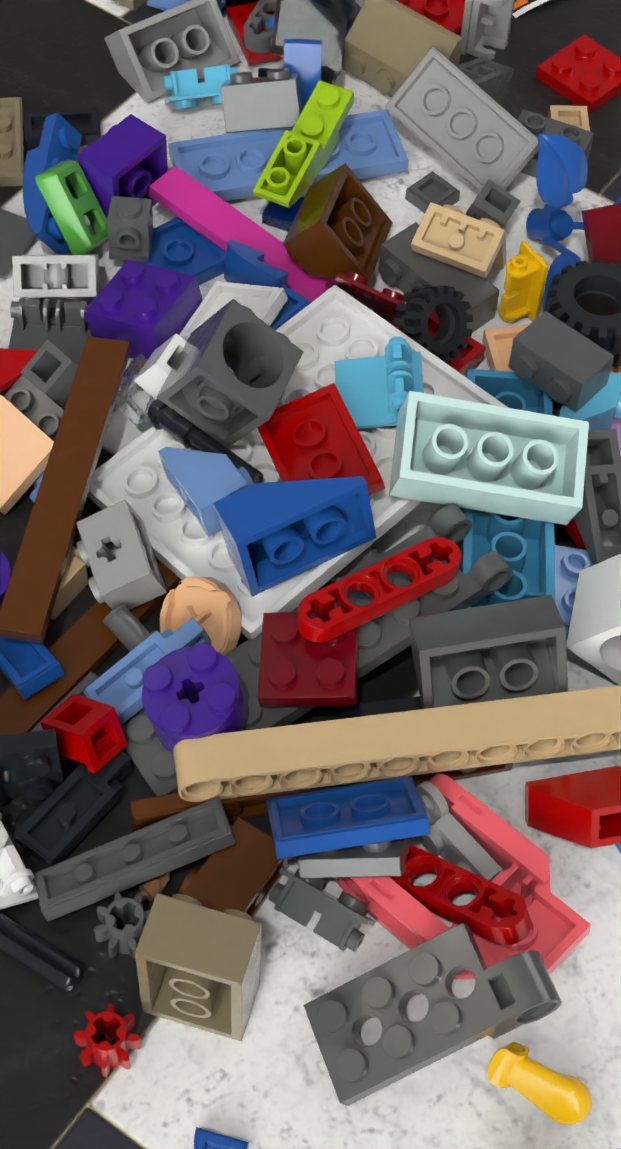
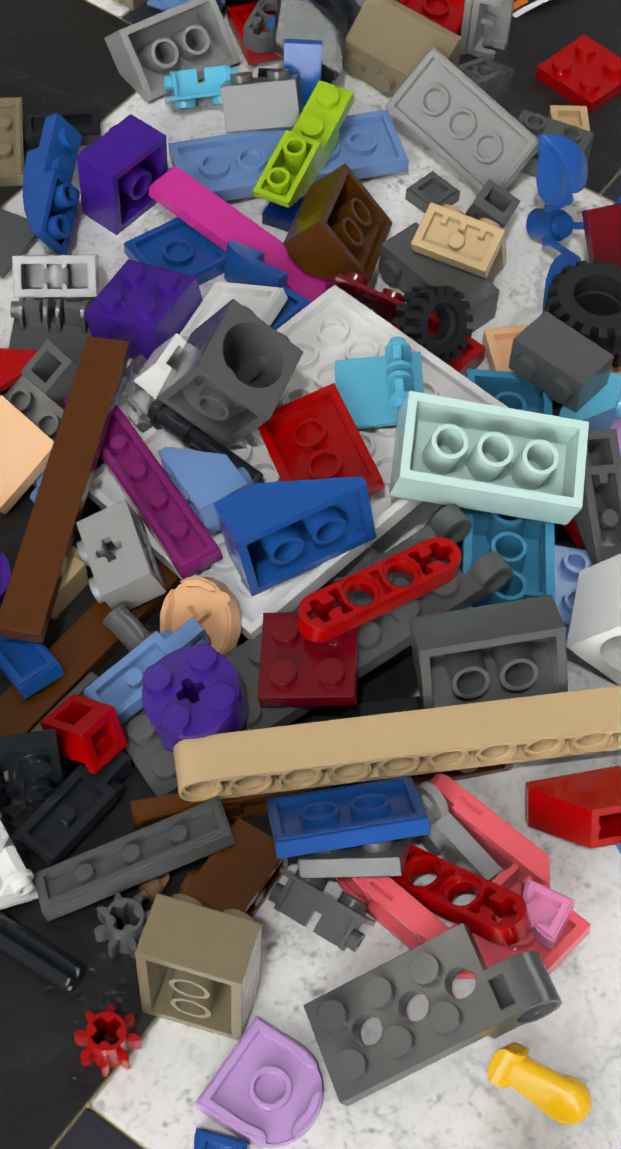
(70, 211): bright green piece -> none
(130, 228): dark grey brick -> none
(156, 498): none -> magenta tile
(265, 1088): none -> lavender tile
(523, 285): yellow hinge -> none
(547, 912): none -> bright pink tile

